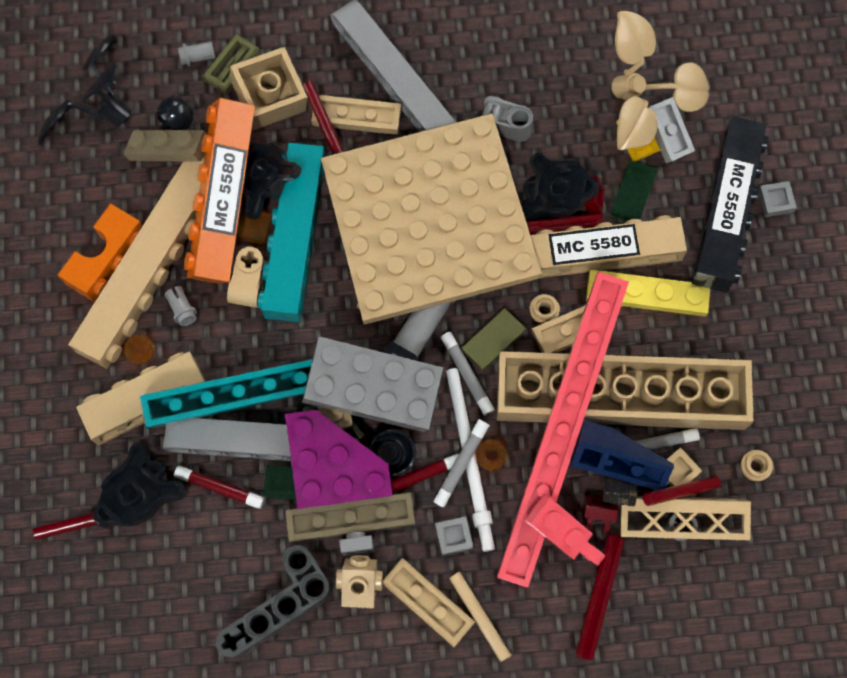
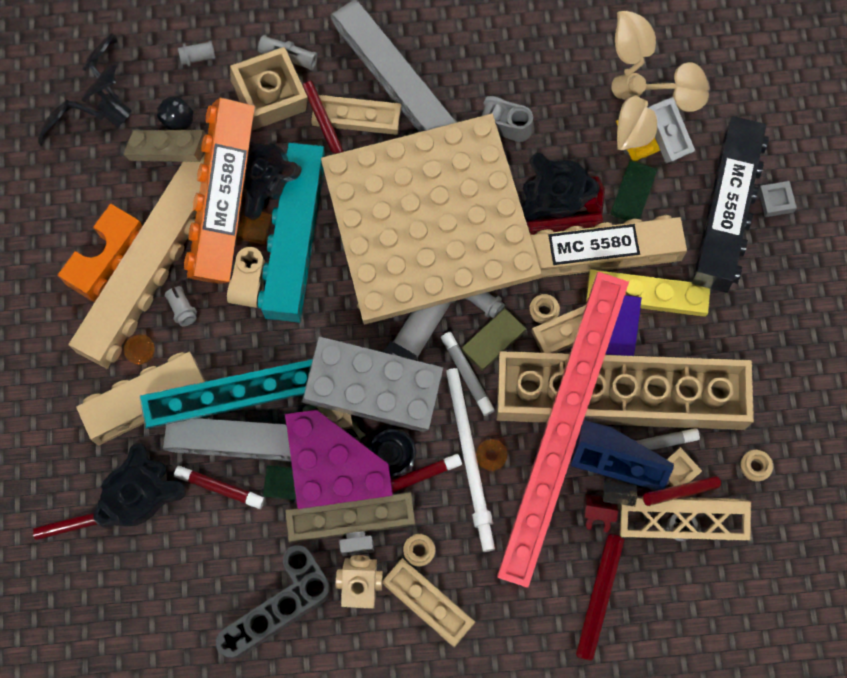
(209, 76): olive tile -> none
(305, 58): none -> light grey pin
(419, 539): none -> tan plate
(454, 536): light grey plate -> none
(461, 463): light grey bar -> none
(480, 616): tan bar -> none
(488, 303): none -> light grey pin
(563, 530): coral plate -> none
(625, 329): none -> dark purple tile

